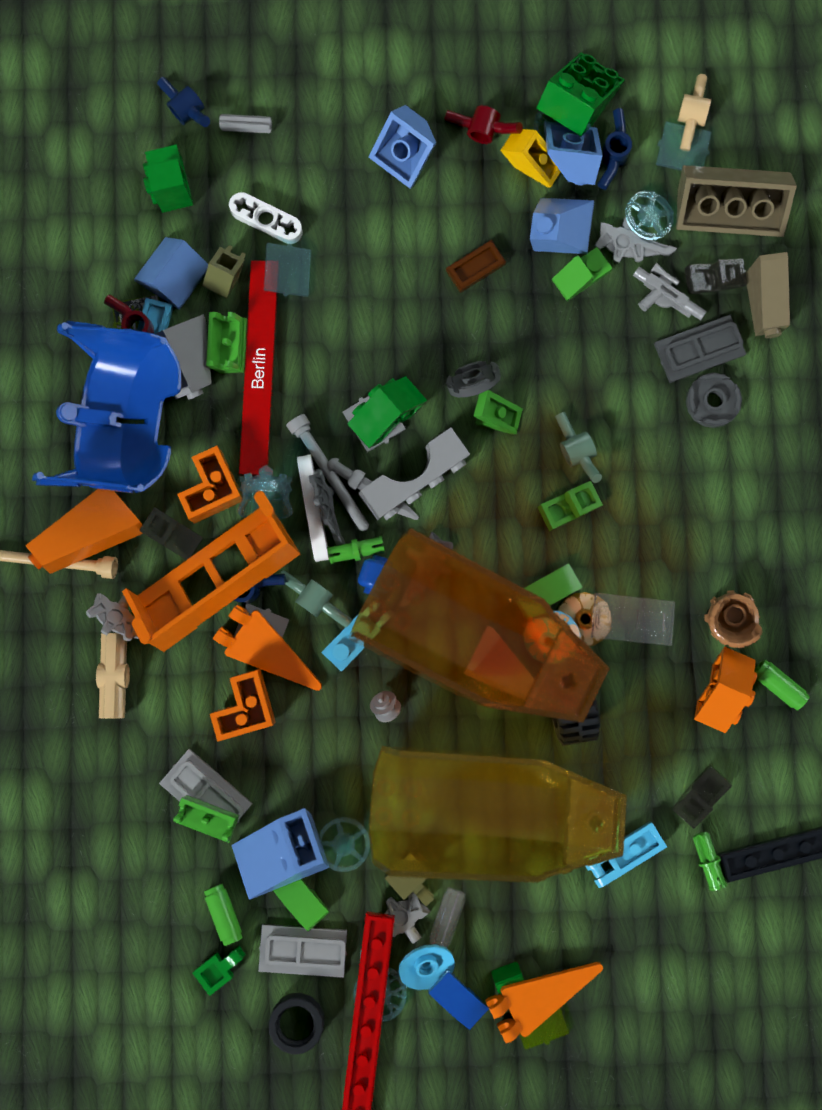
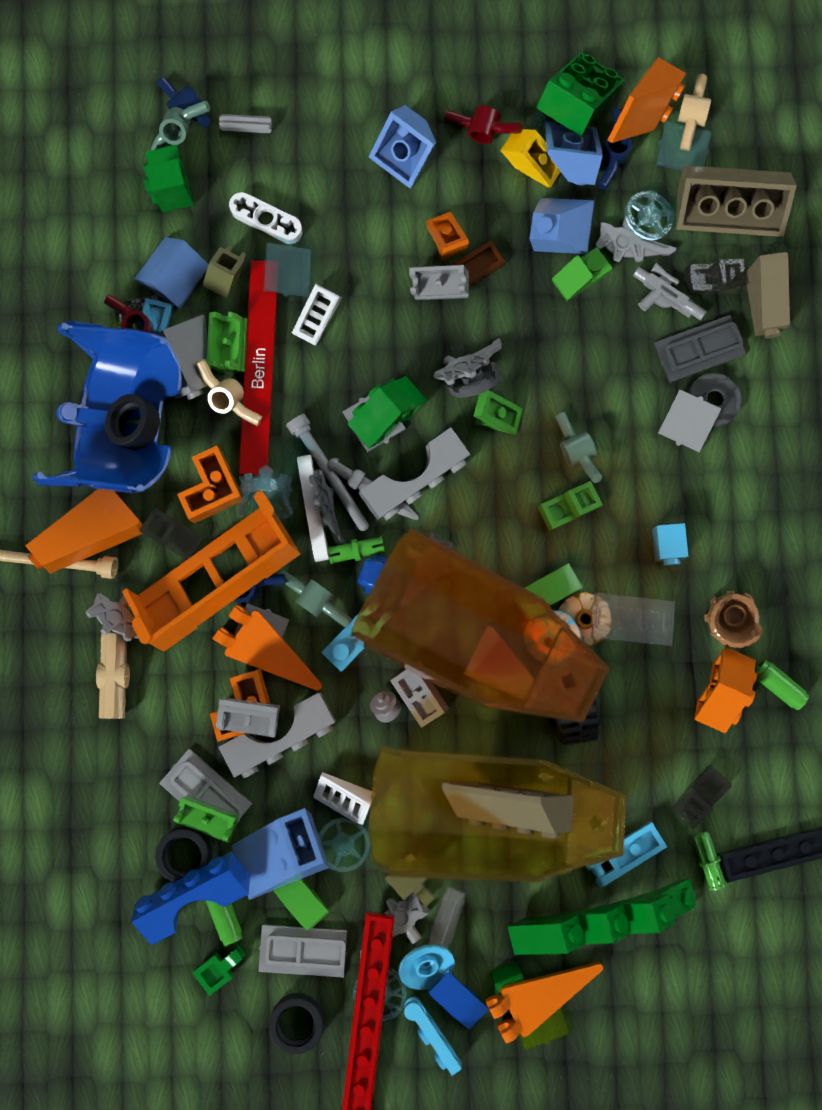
(117, 418): none -> black tyre
(162, 850): none -> black tyre
(182, 119): none -> sand green piece
(219, 881): none -> blue arch
(232, 389): none -> tan piece
(246, 752): none -> light grey arch
(247, 717): none -> light grey hinge
(307, 310): none -> white slope
(355, 793): none -> white slope
(420, 697): none -> light grey hinge
(430, 1033): none -> medium azure plate
(440, 282): none -> light grey hinge
(447, 236): none -> orange slope
(466, 365): none -> light grey piece
(511, 806): none -> dark tan slope
(603, 924): none -> green arch
(649, 101): none -> orange slope
(670, 543): none -> medium azure brick
(689, 420): none -> light grey piece

